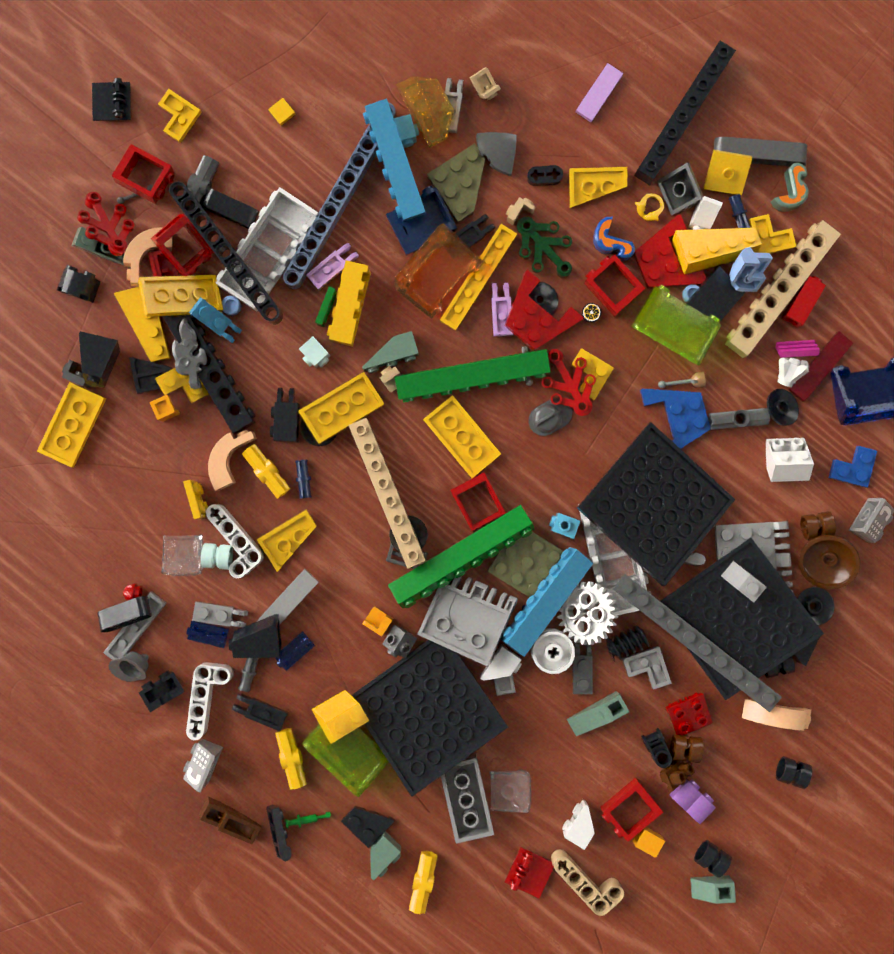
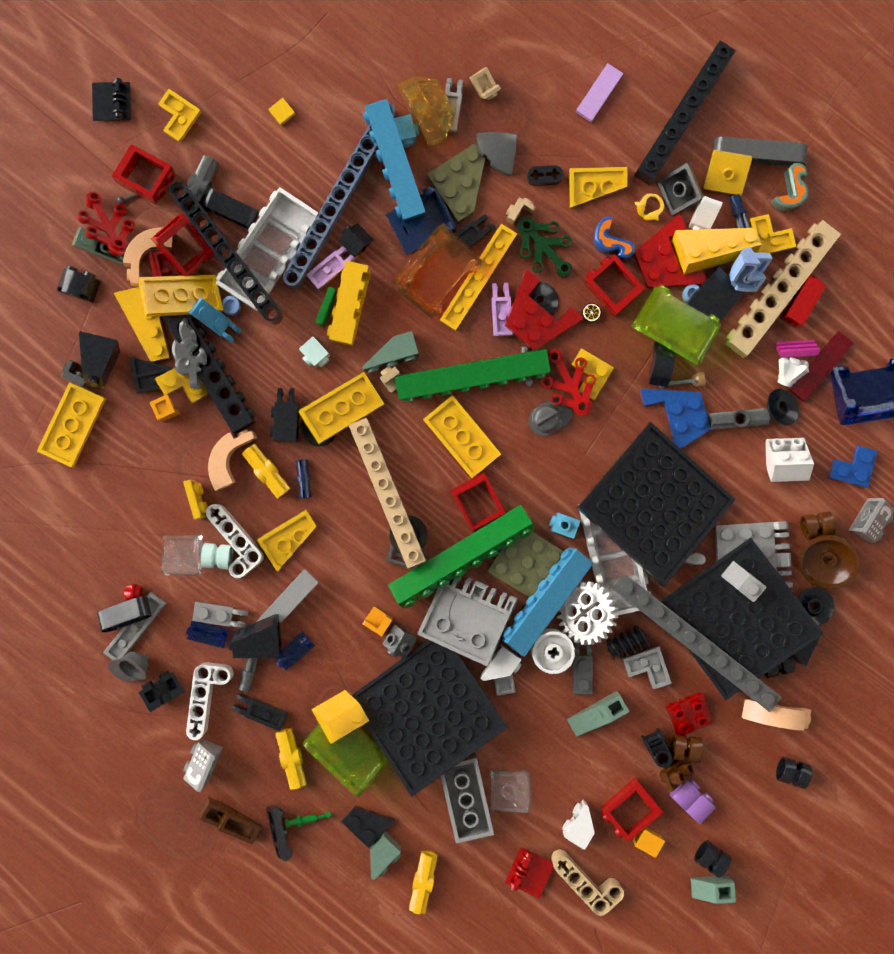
(355, 239): none -> black brick
(661, 366): none -> black brick

